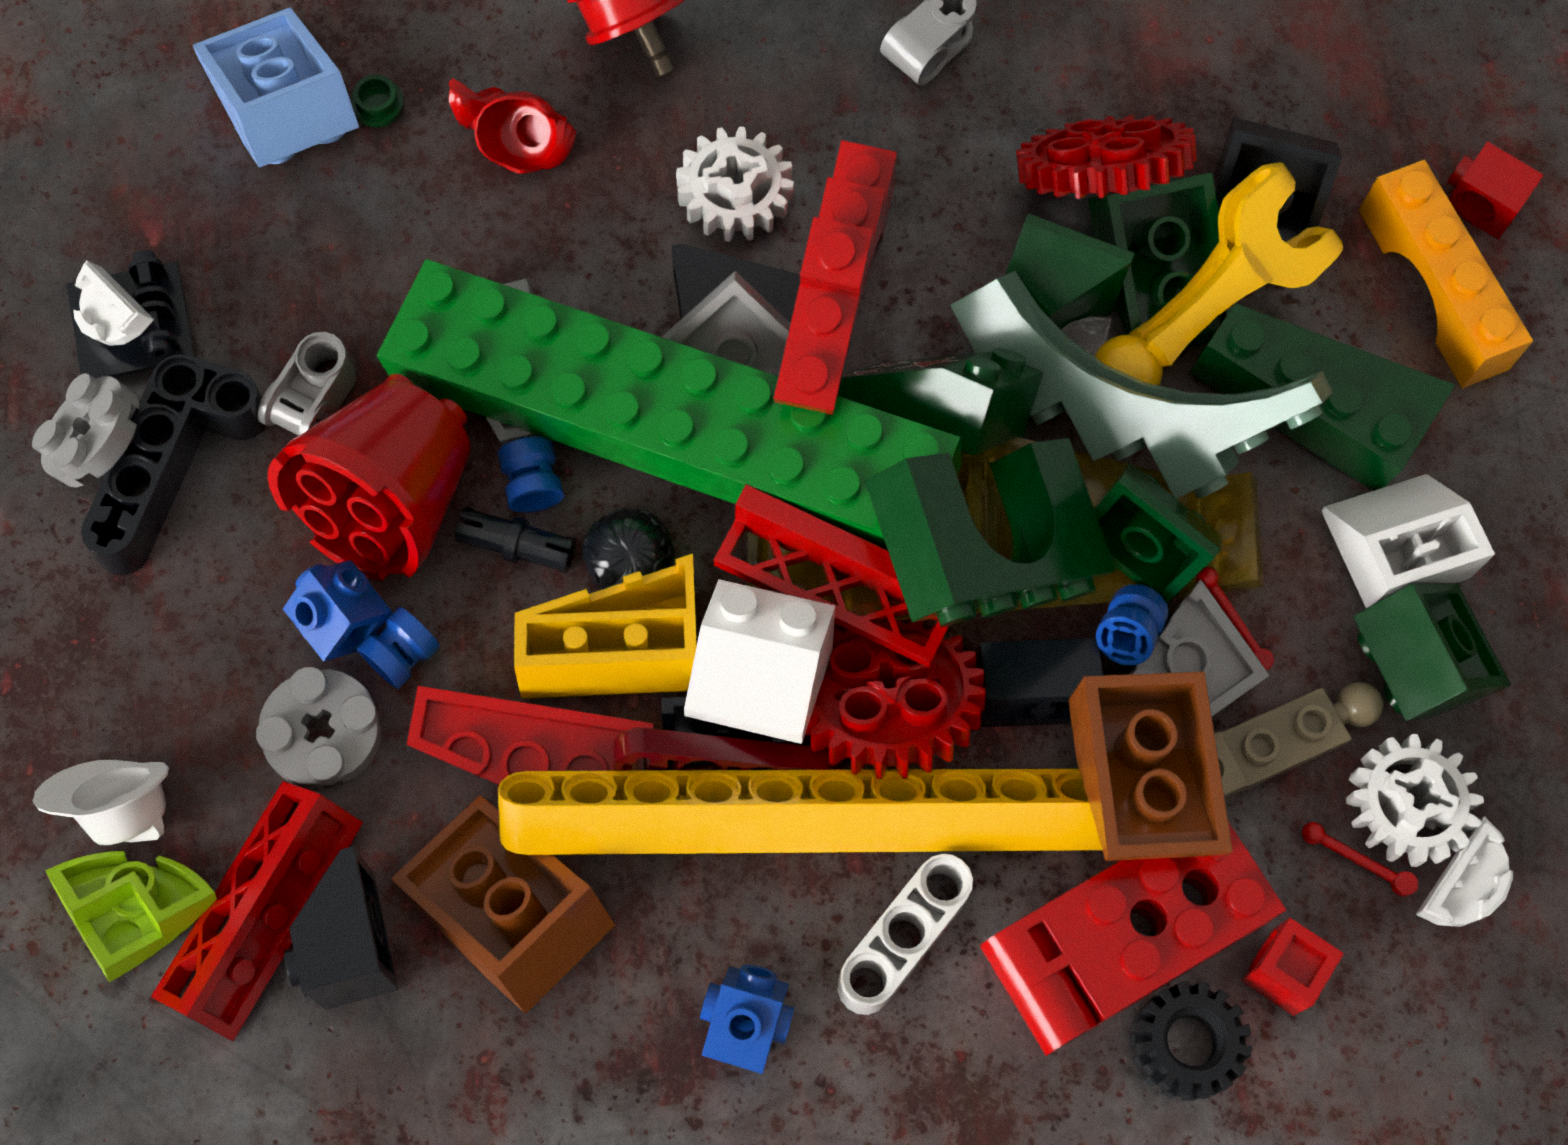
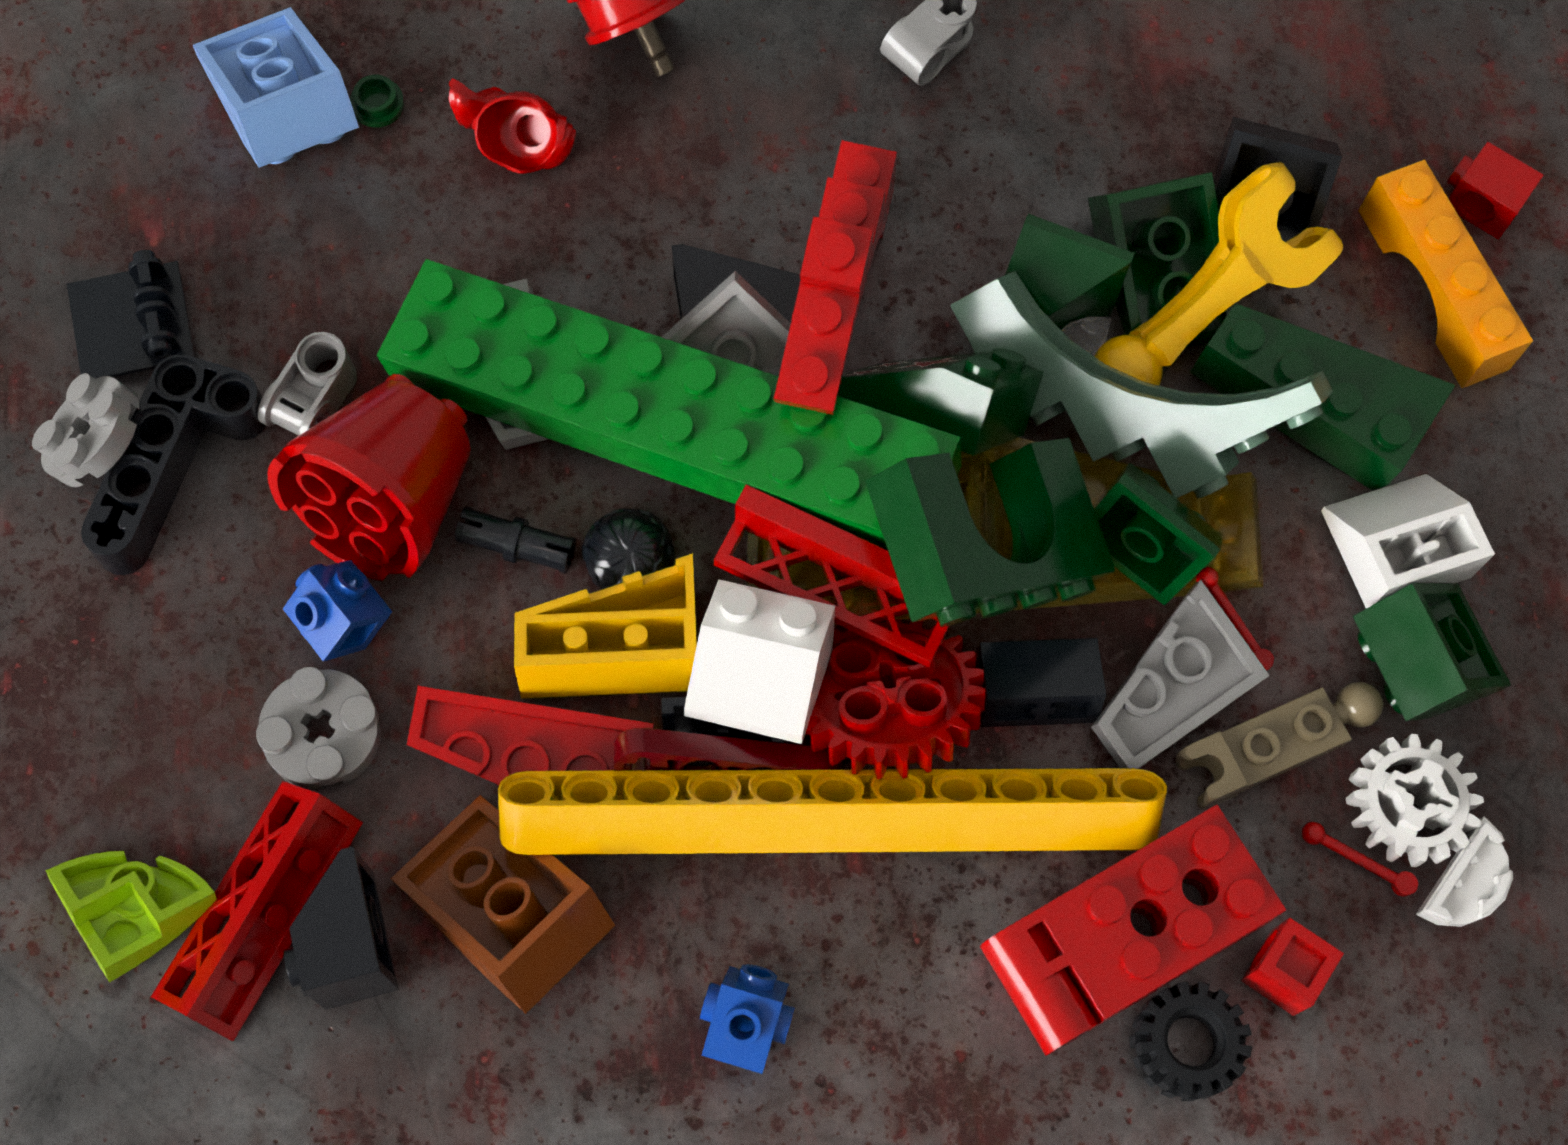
(107, 309): white plate -> none
(109, 799): white piece -> none
(408, 639): blue wheel -> none
(530, 474): blue wheel -> none
(738, 179): white gear -> none
(911, 905): white beam -> none
(1106, 156): red gear -> none
(1132, 625): blue wheel -> none
(1150, 765): dark orange slope -> none

